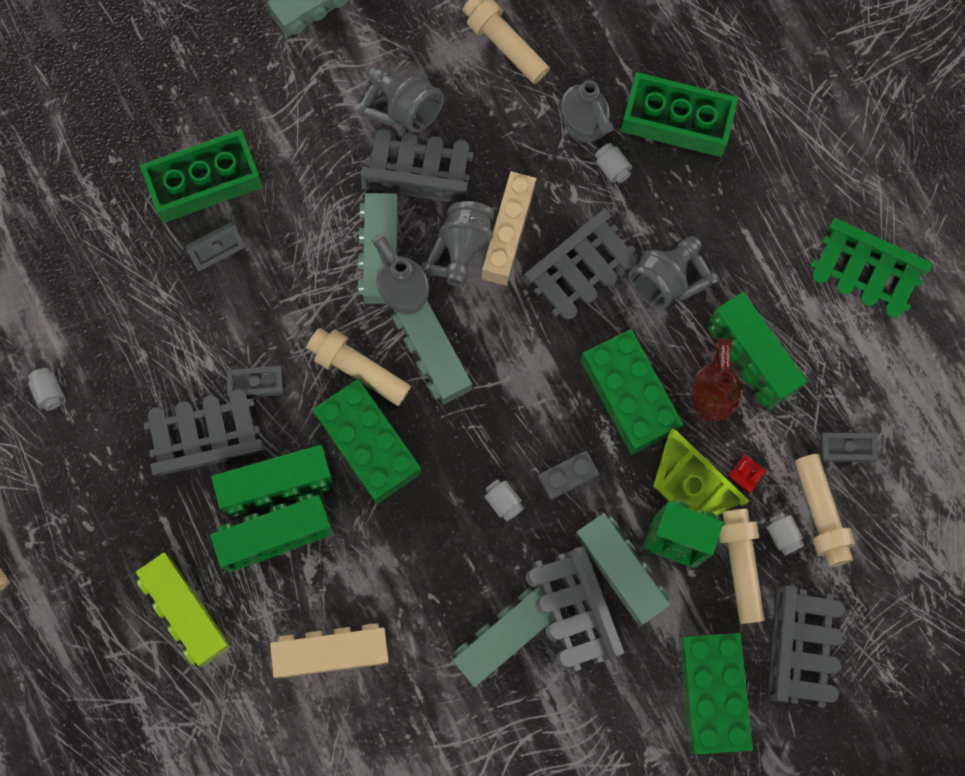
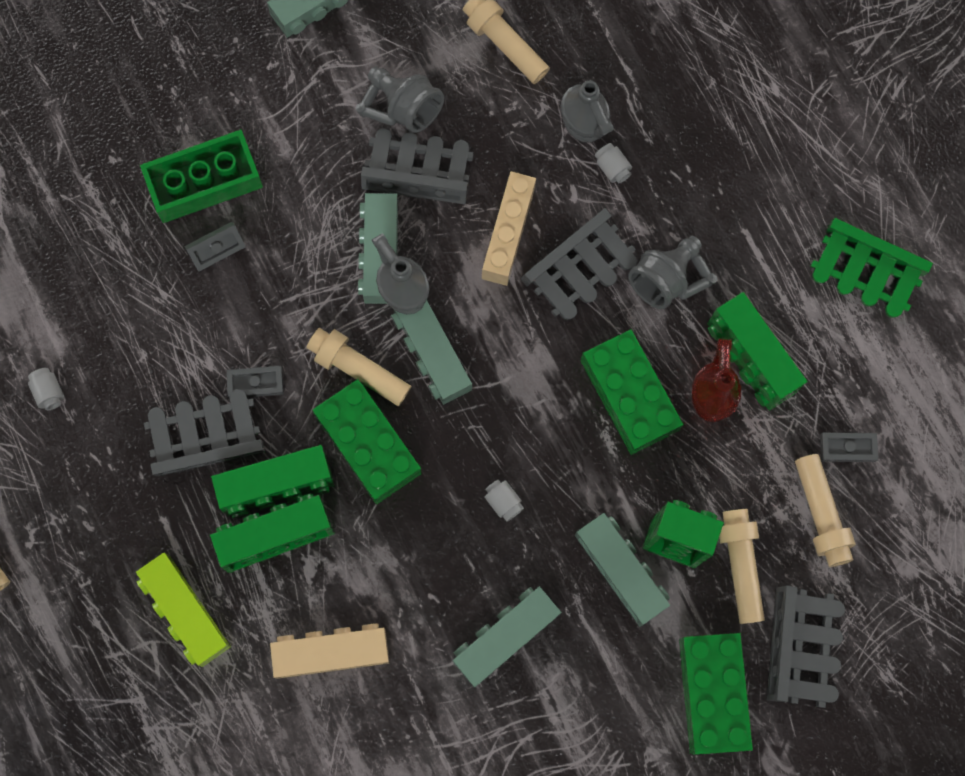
(464, 235): dark grey piece -> none
(568, 475): dark grey plate -> none
(589, 605): dark grey fence -> none
(679, 114): green brick -> none
(694, 480): lime wing -> none
(746, 474): red tile -> none
(785, 533): light grey brick -> none

